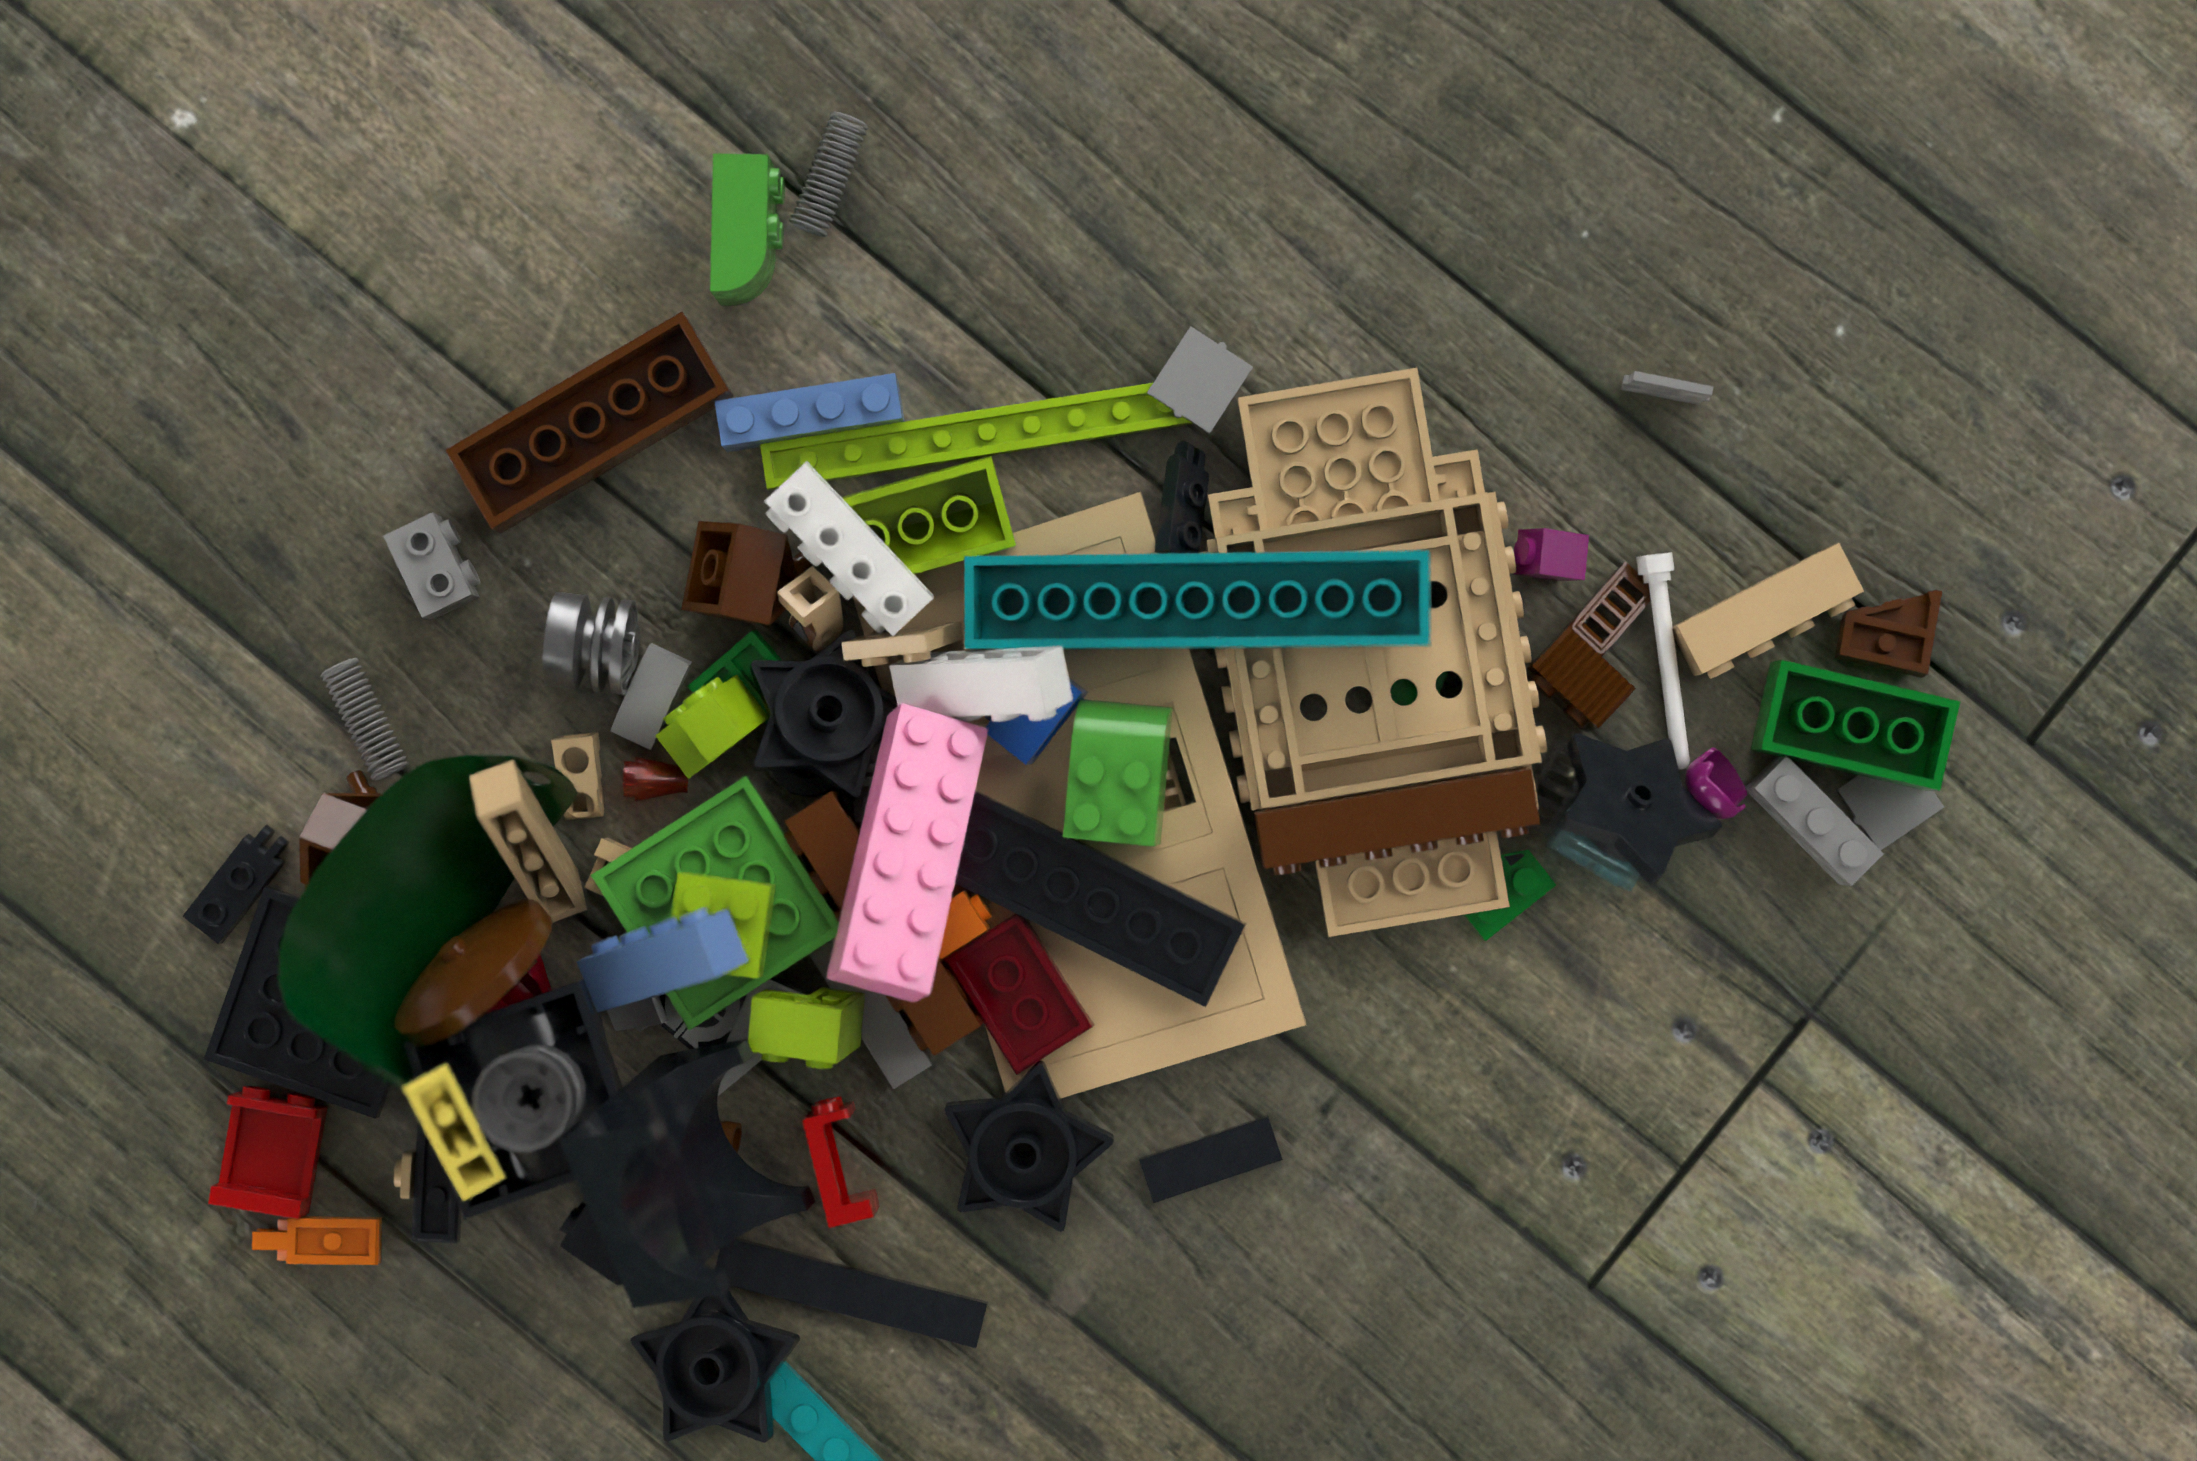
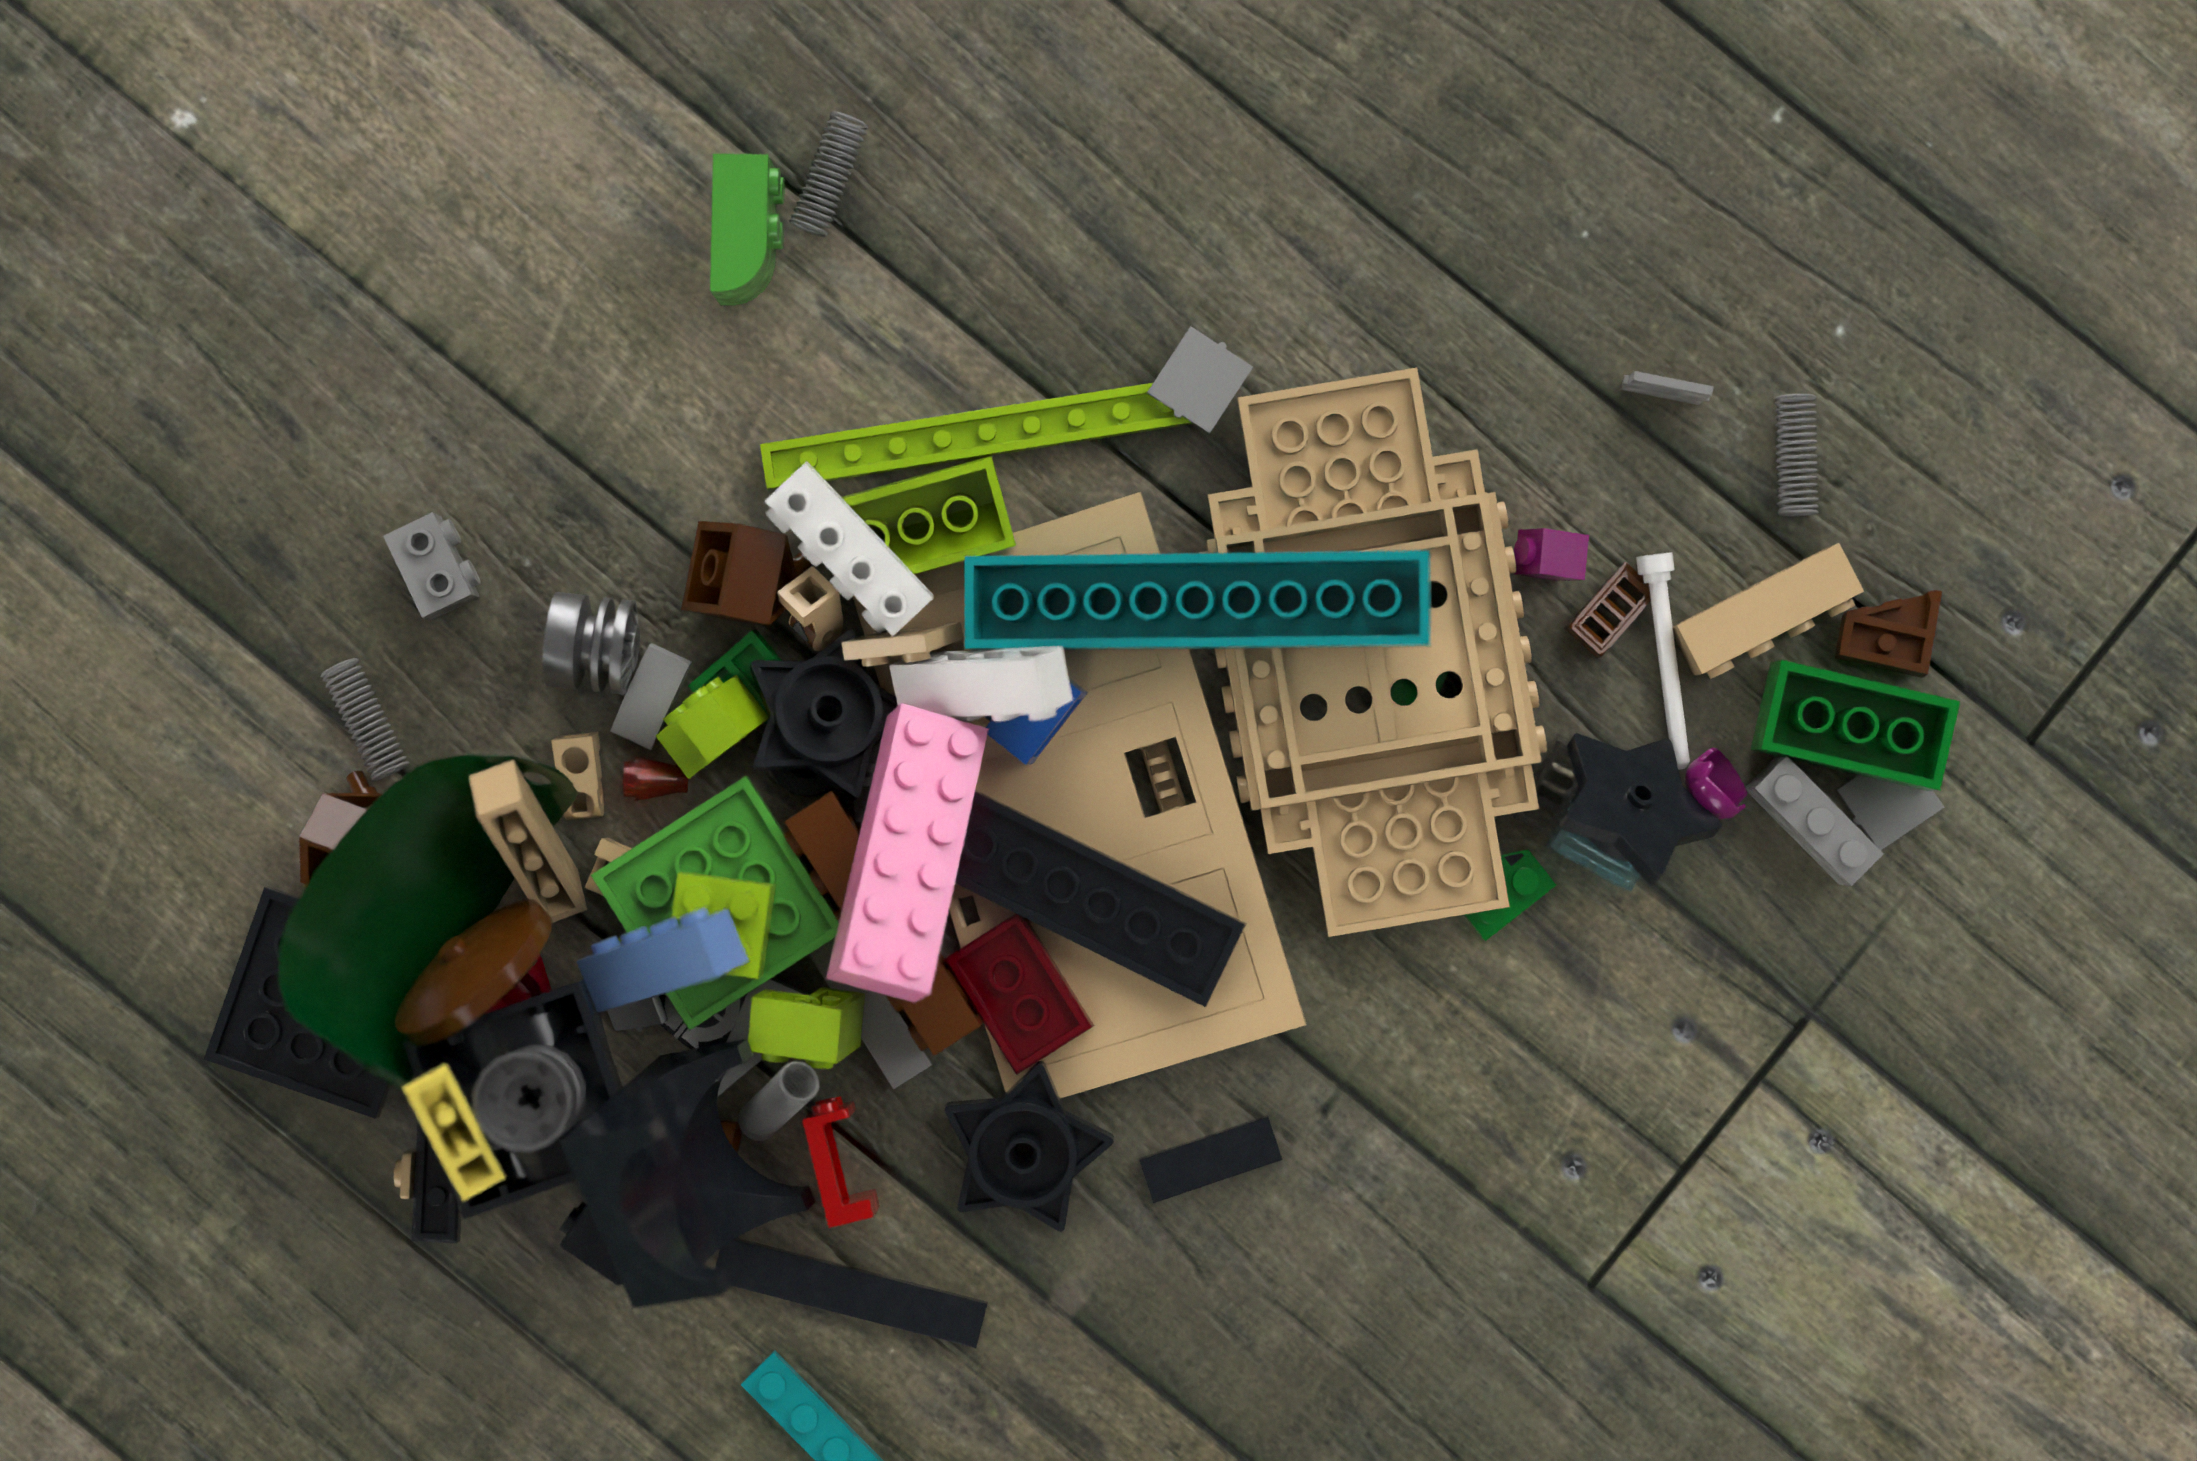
(237, 885): black hinge -> none
(270, 1153): red panel -> none
(323, 1240): orange hinge -> none
(589, 423): reddish brown brick -> none
(692, 1387): black plate -> none
(780, 1109): none -> light grey piece
(808, 411): medium blue brick -> none
(964, 922): orange brick -> none
(1117, 772): bright green brick -> none
(1183, 501): black hinge -> none
(1397, 818): reddish brown brick -> none
(1580, 679): reddish brown brick -> none
(1801, 510): none -> light grey piece

